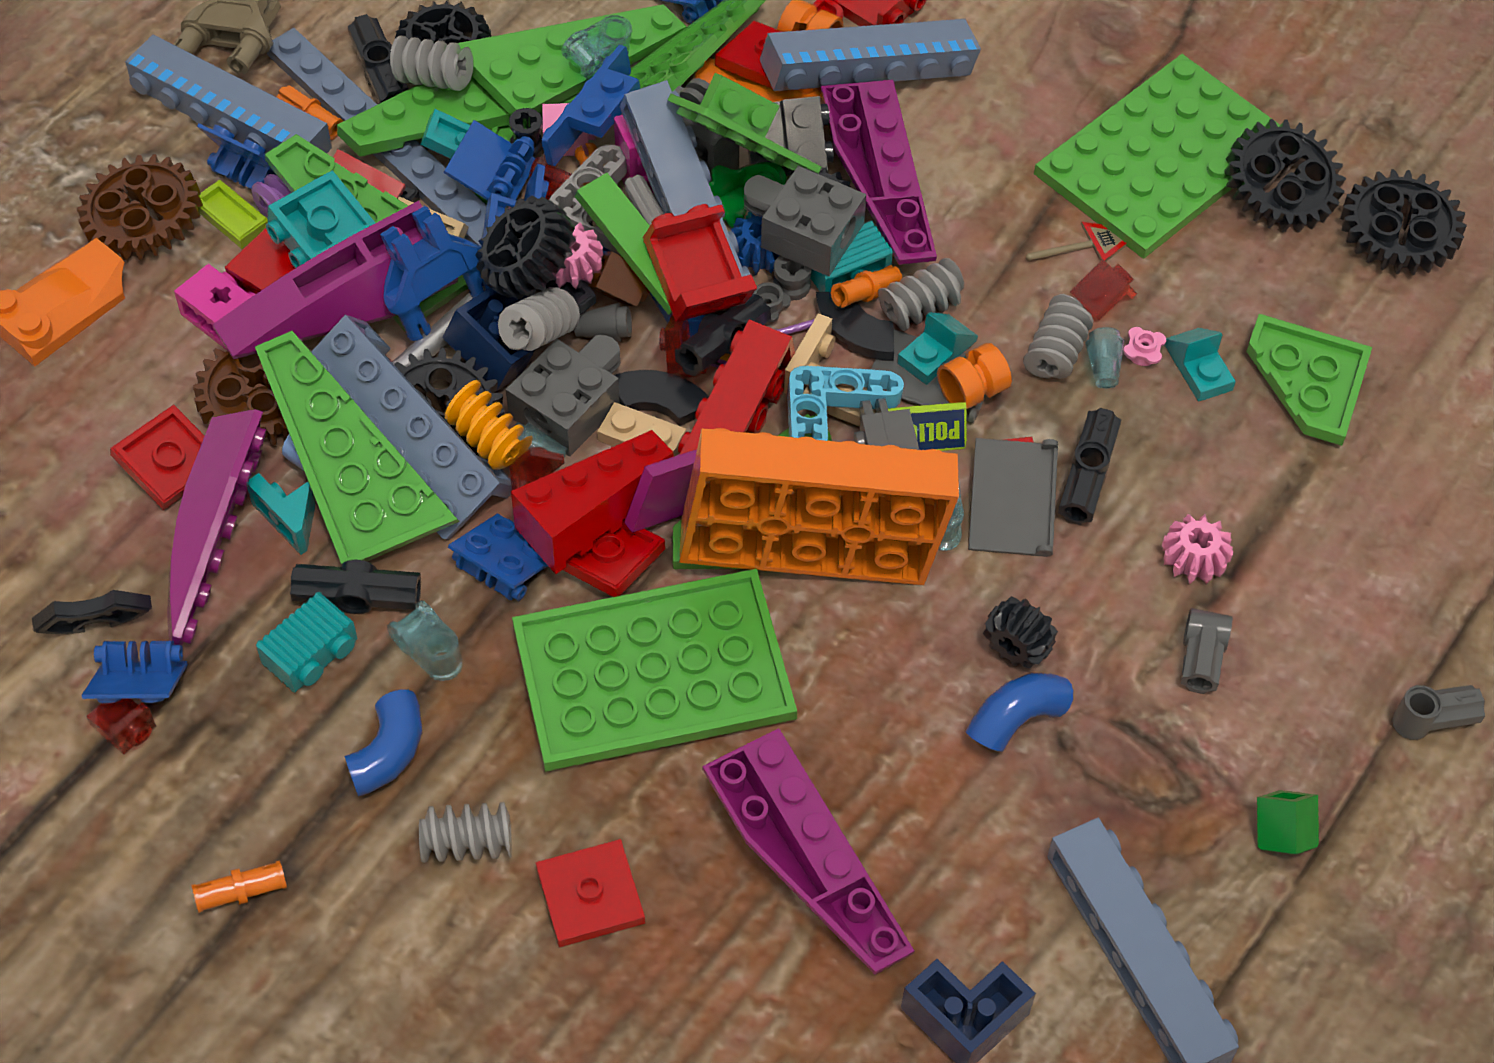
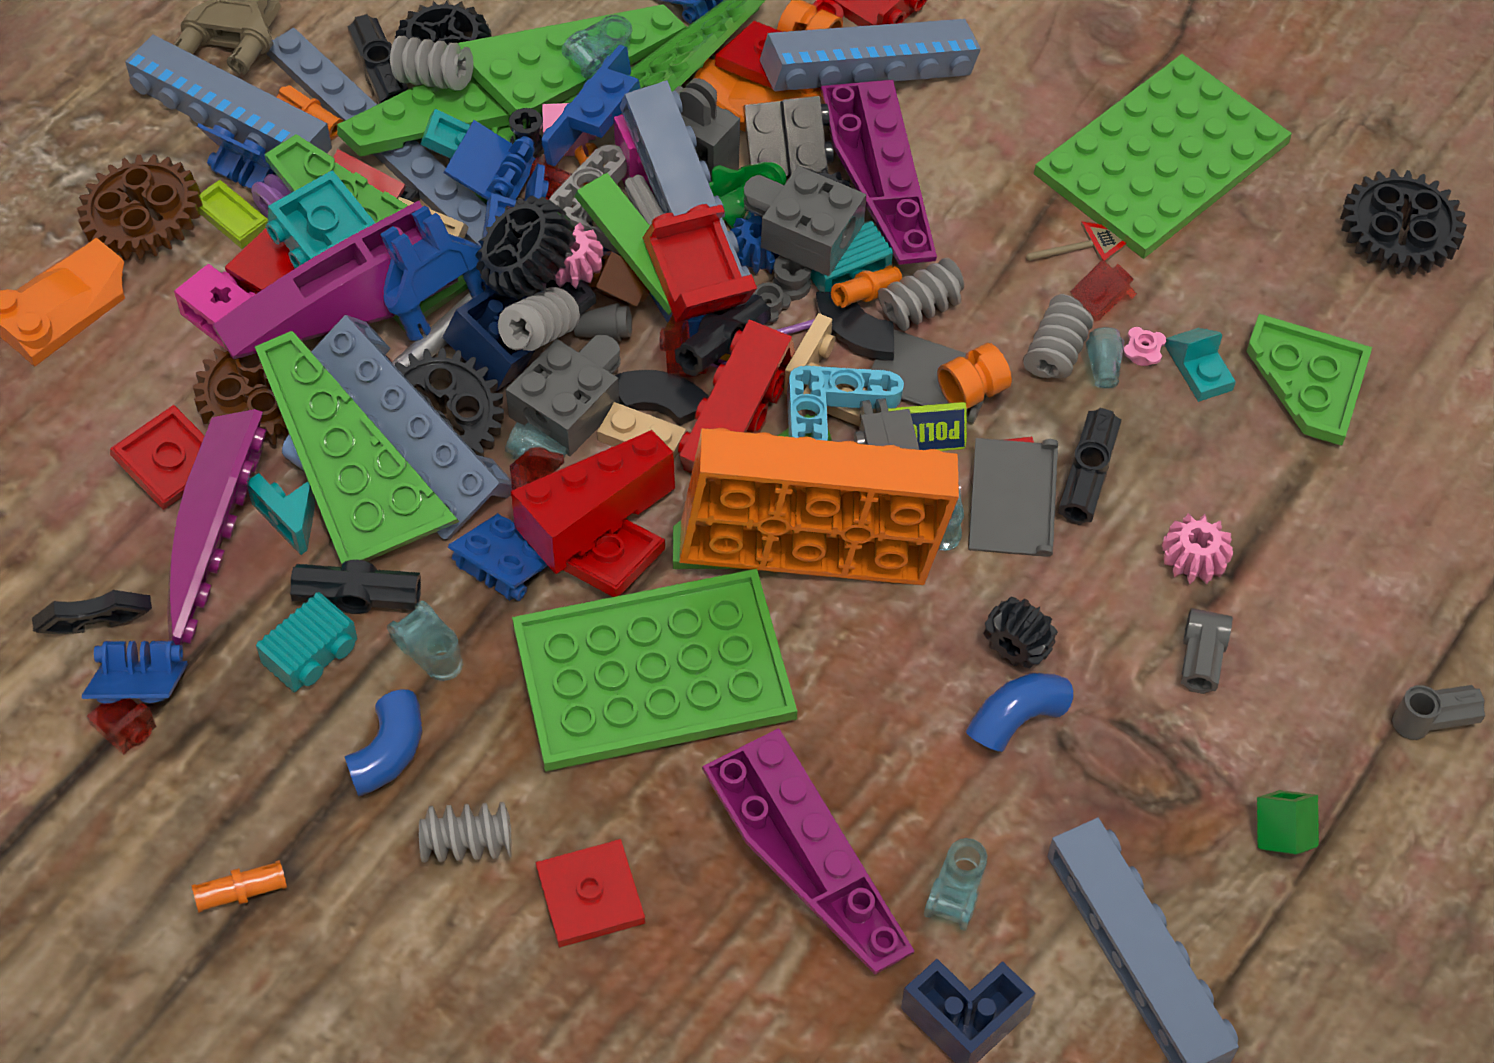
(484, 428): light orange piece -> none
(661, 492): magenta tile -> none
(742, 117): bright green bracket -> none
(940, 342): teal slope -> none
(957, 890): none -> clear light blue piece
(1300, 196): black gear -> none

